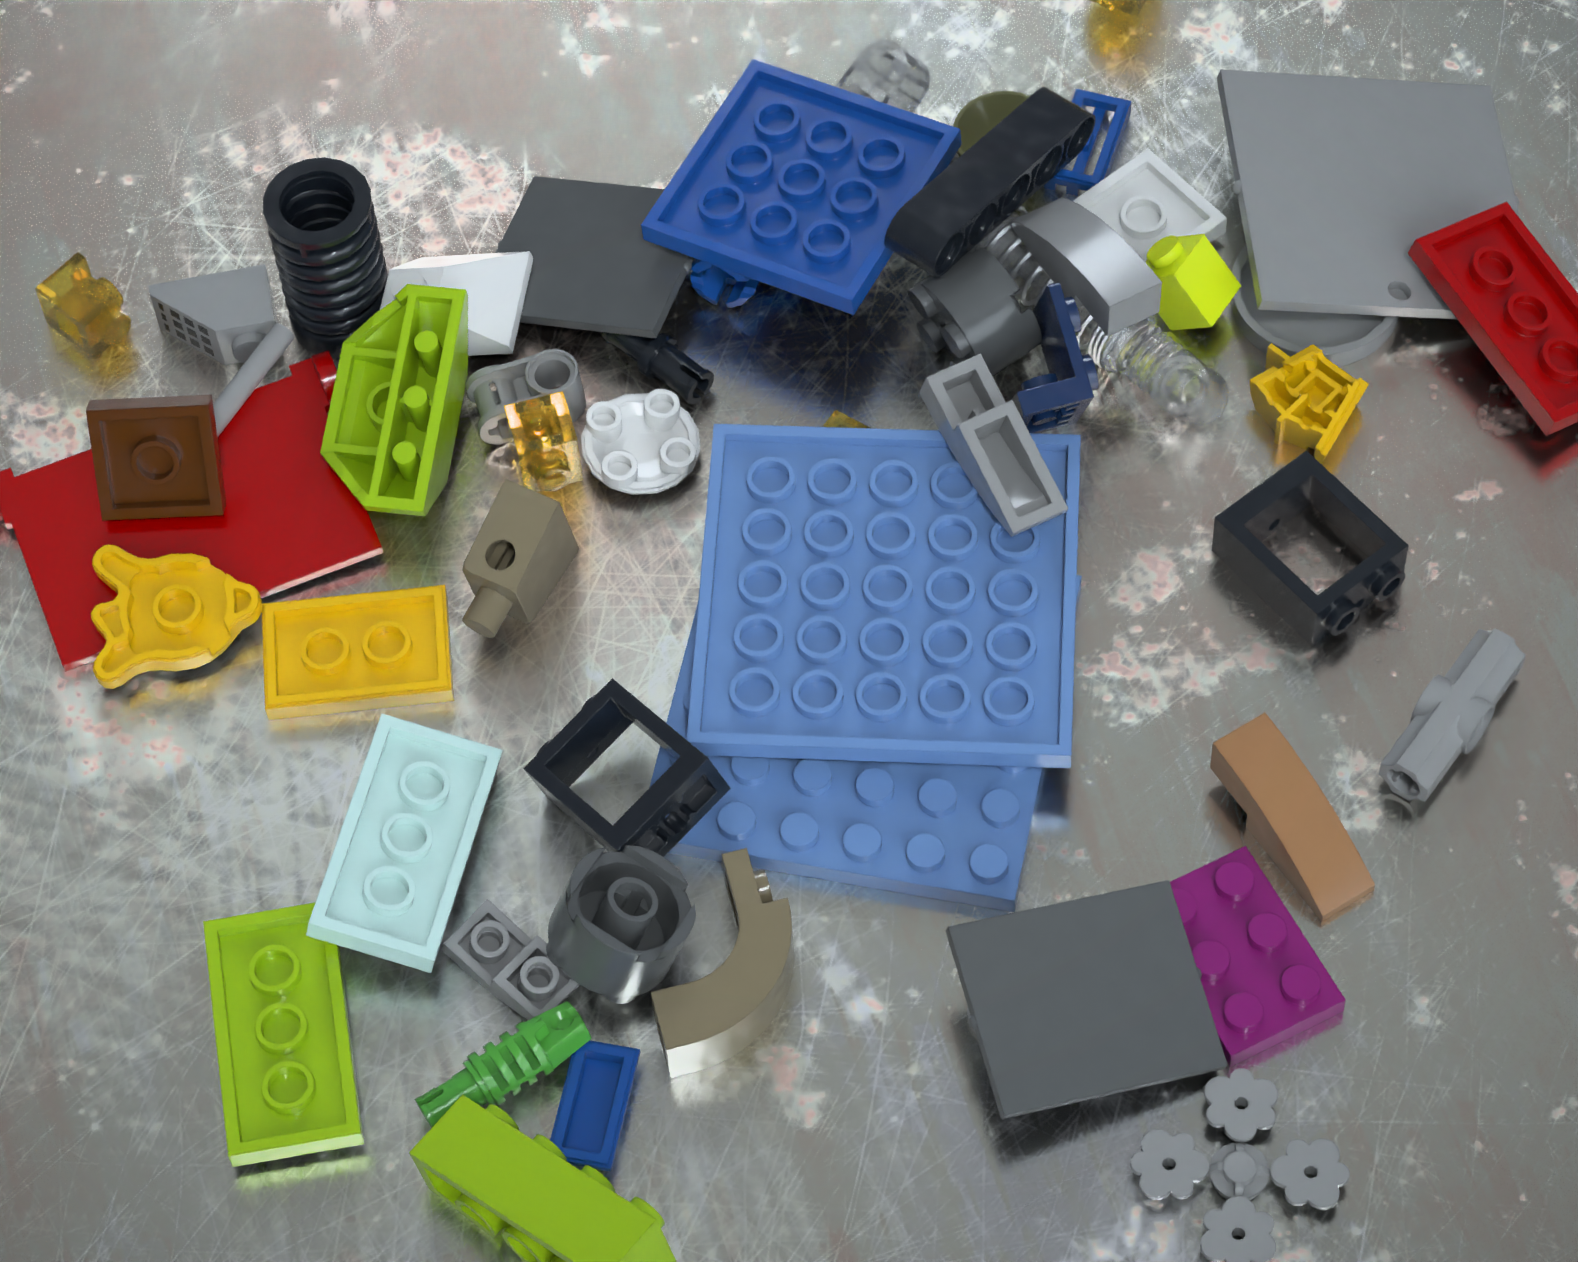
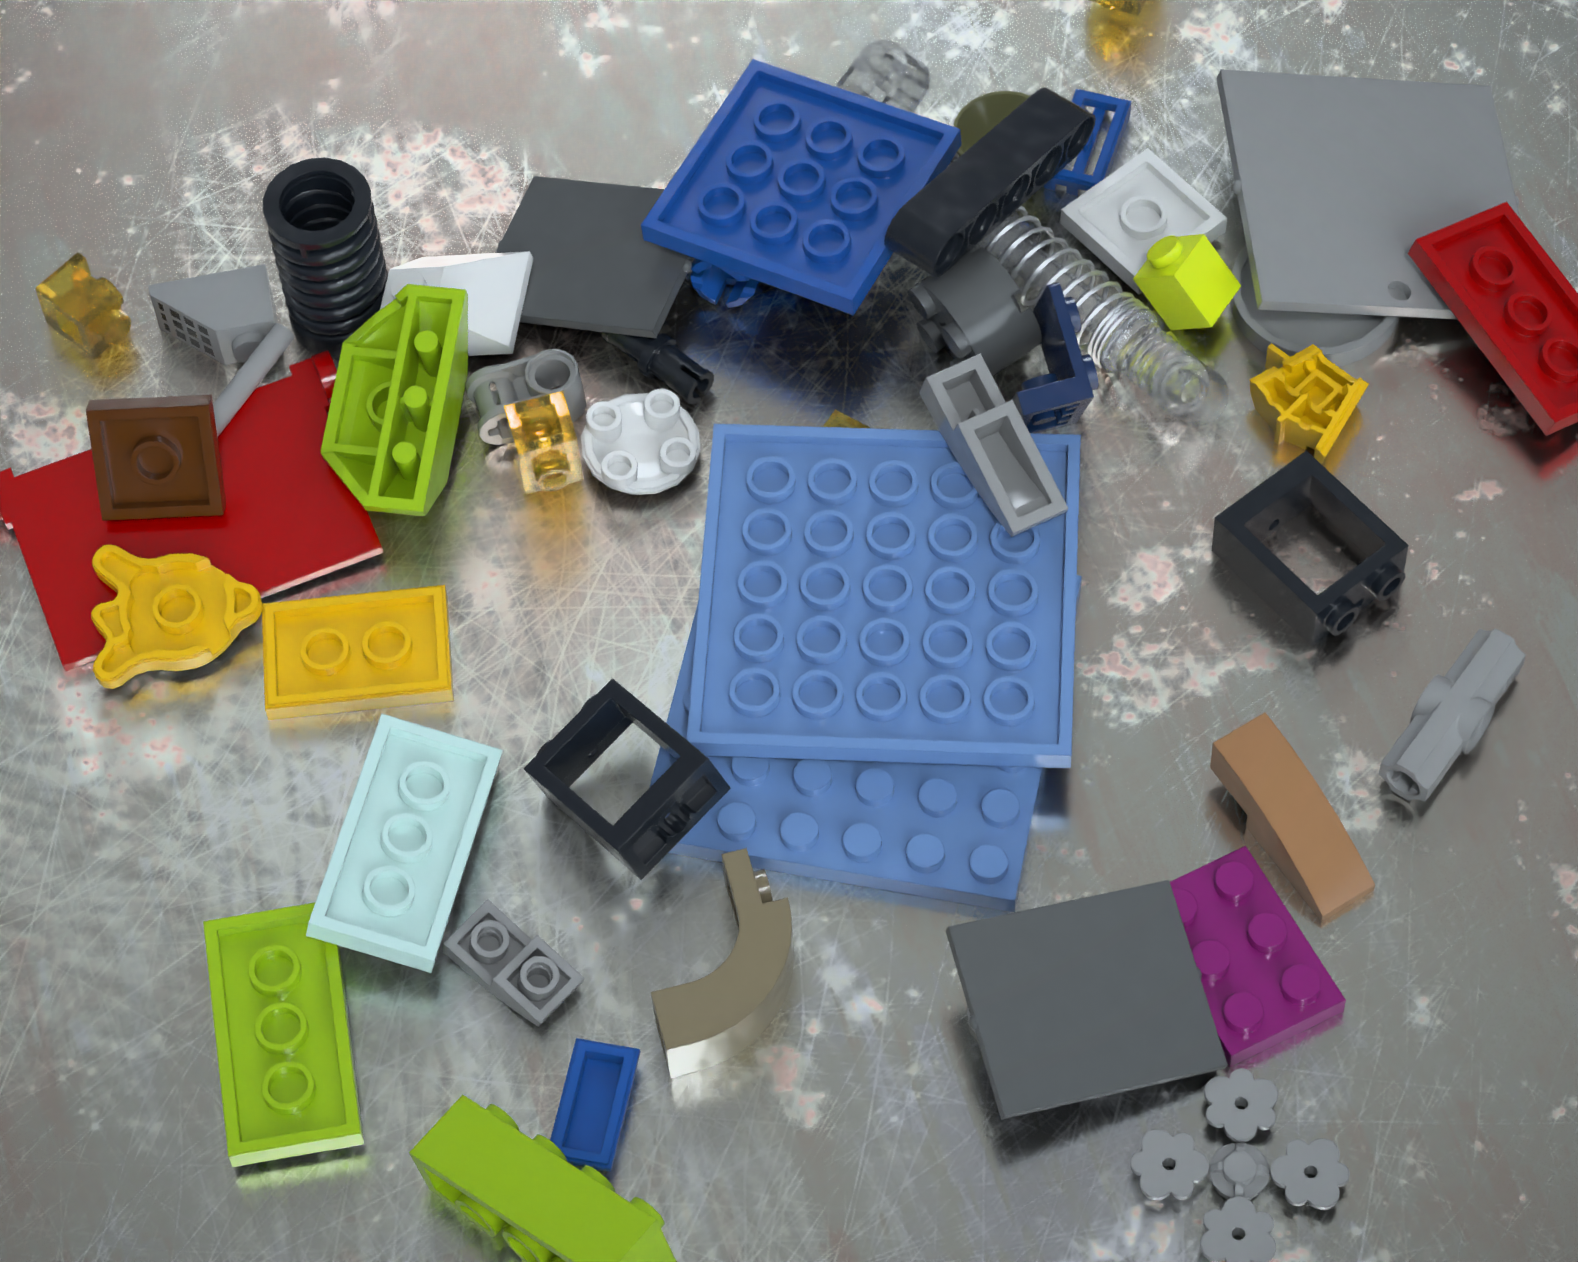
(516, 558): dark tan torso -> none
(536, 1047): bright green hinge -> none
(620, 922): dark grey brick -> none
(1091, 263): light grey slope -> none

